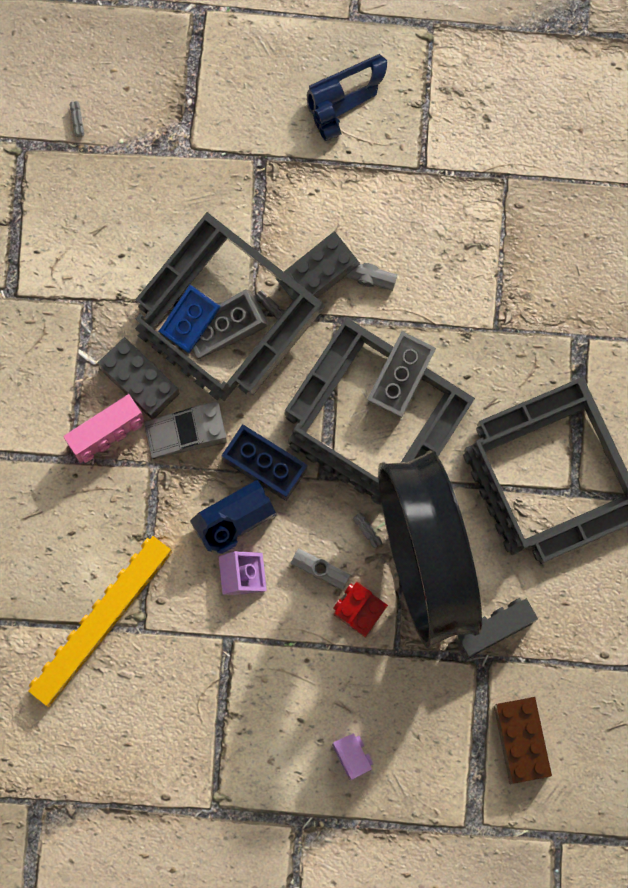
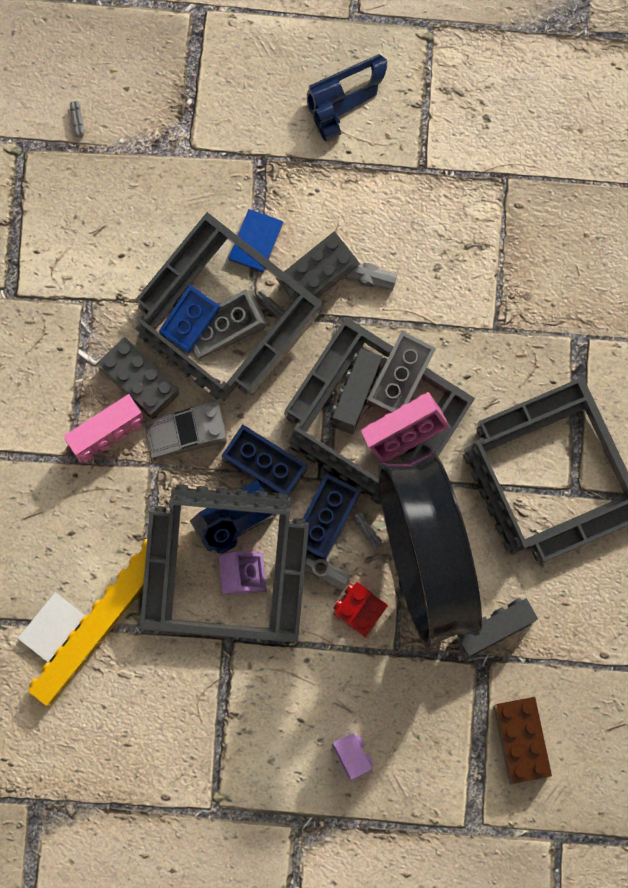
(51, 627): none -> white tile
(162, 559): none -> dark grey door
(260, 233): none -> blue tile
(328, 515): none -> dark blue brick
(356, 391): none -> dark grey brick
(405, 428): none -> bright pink brick

